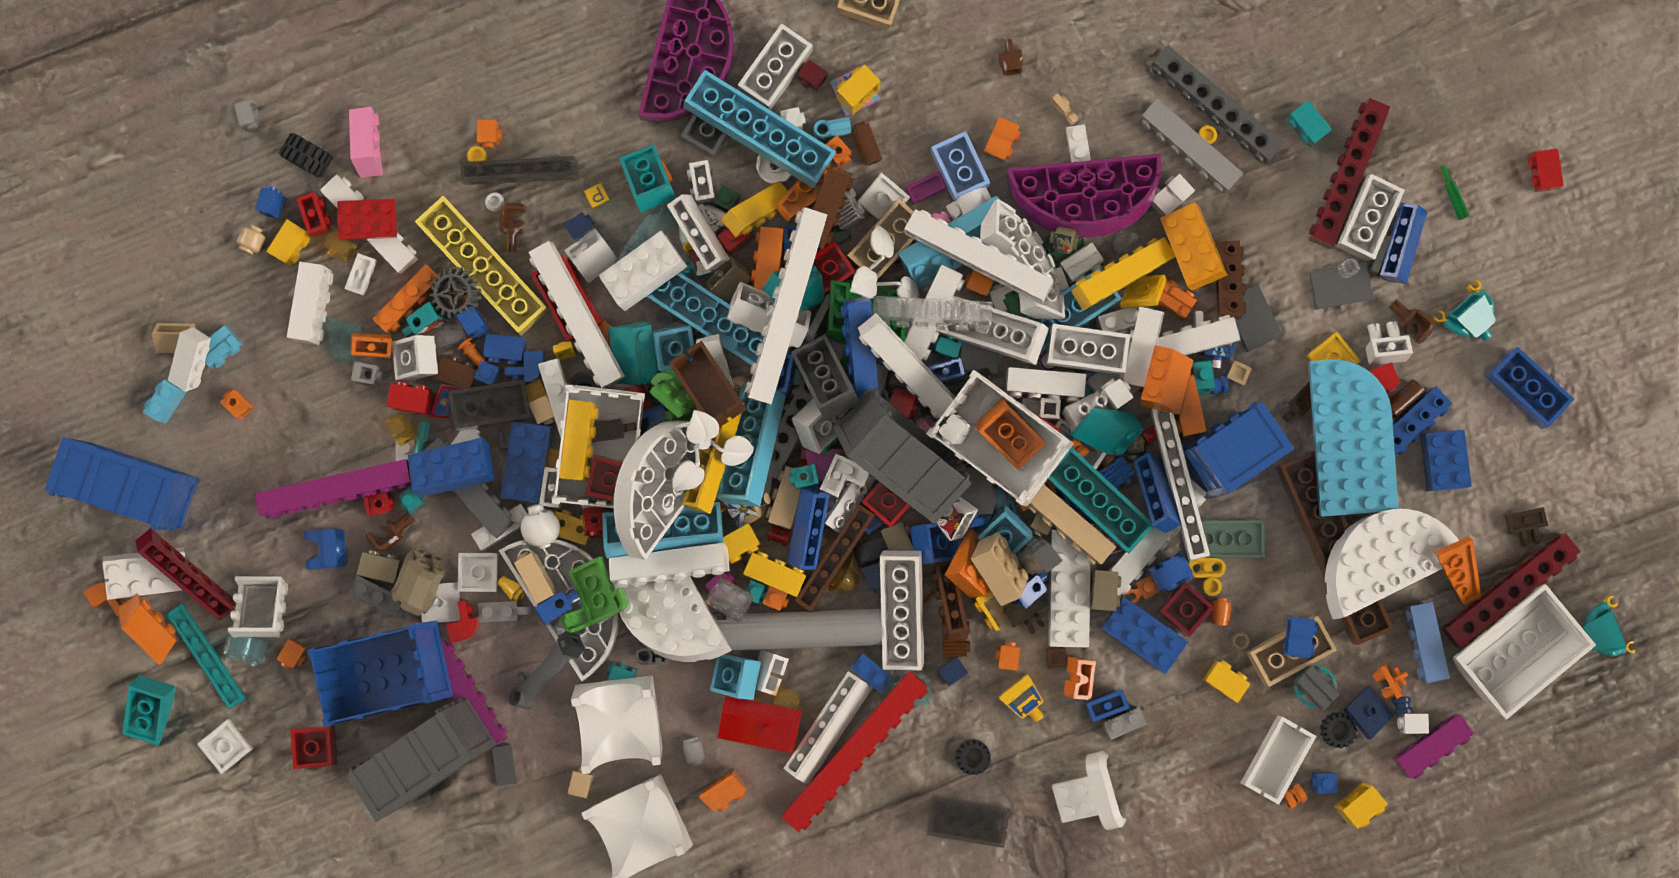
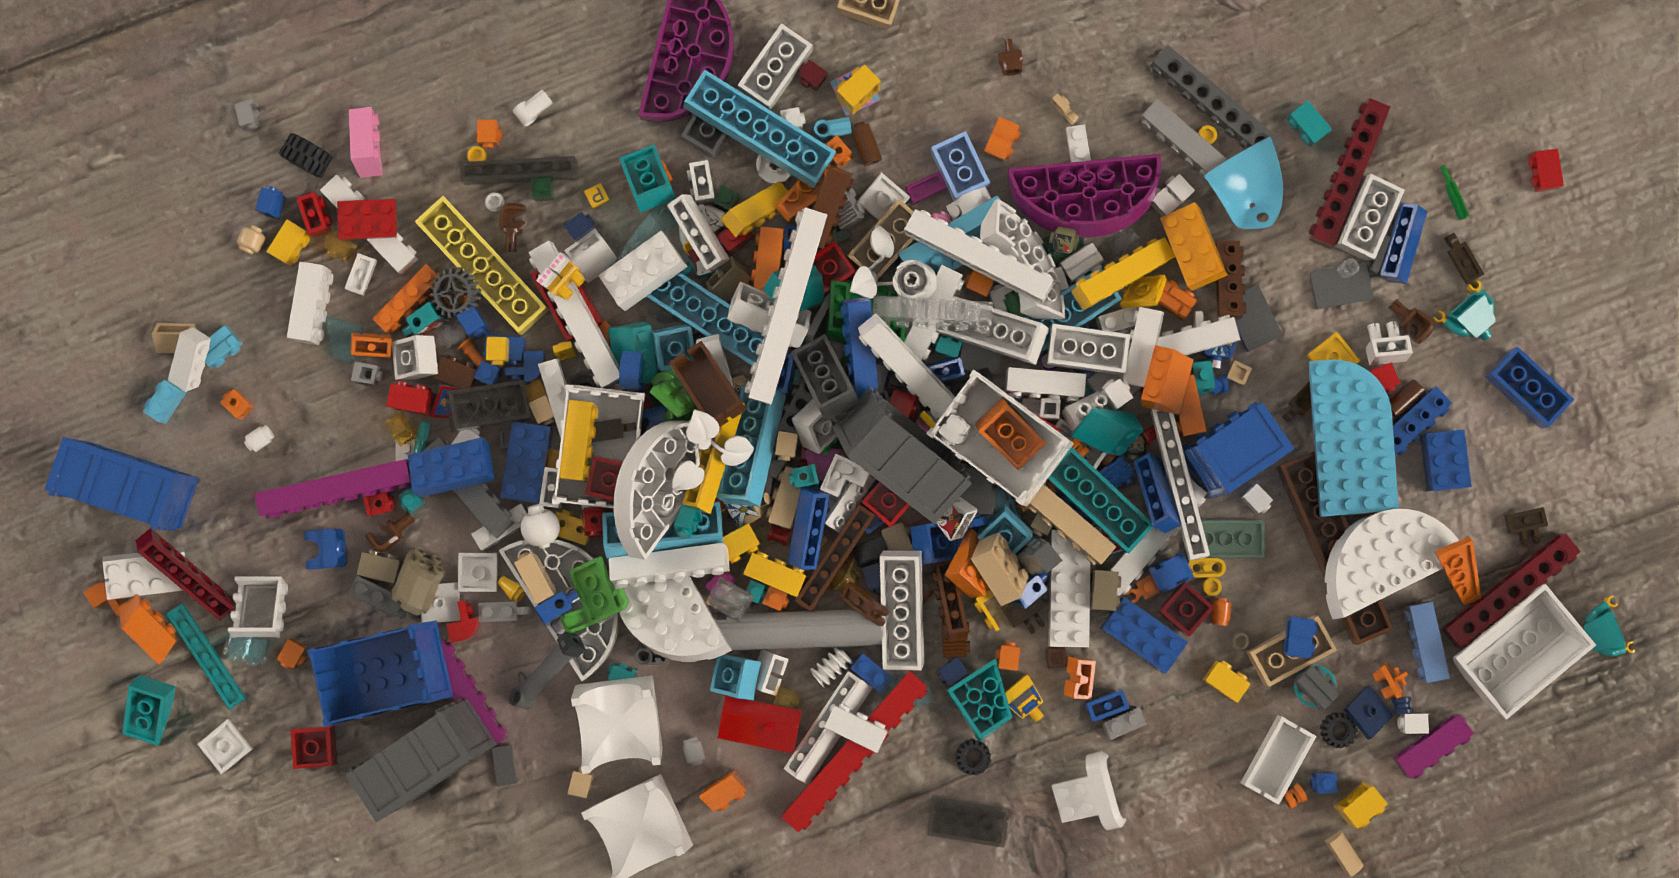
(259, 438): none -> white brick
(497, 350): none -> yellow brick
(528, 111): none -> white piece
(542, 189): none -> dark green brick
(555, 282): none -> yellow hips
(631, 371): none -> blue brick
(687, 521): none -> teal brick
(786, 445): none -> tan brick
(831, 666): none -> white piece
(856, 727): none -> white brick
(864, 604): none -> reddish brown hinge
(906, 274): none -> white brick
(928, 418): none -> yellow tile
(982, 701): none -> teal wedge
(1247, 179): none -> medium azure piece
(1257, 499): none -> white brick
(1344, 853): none -> tan brick
(1463, 259): none -> dark brown plate

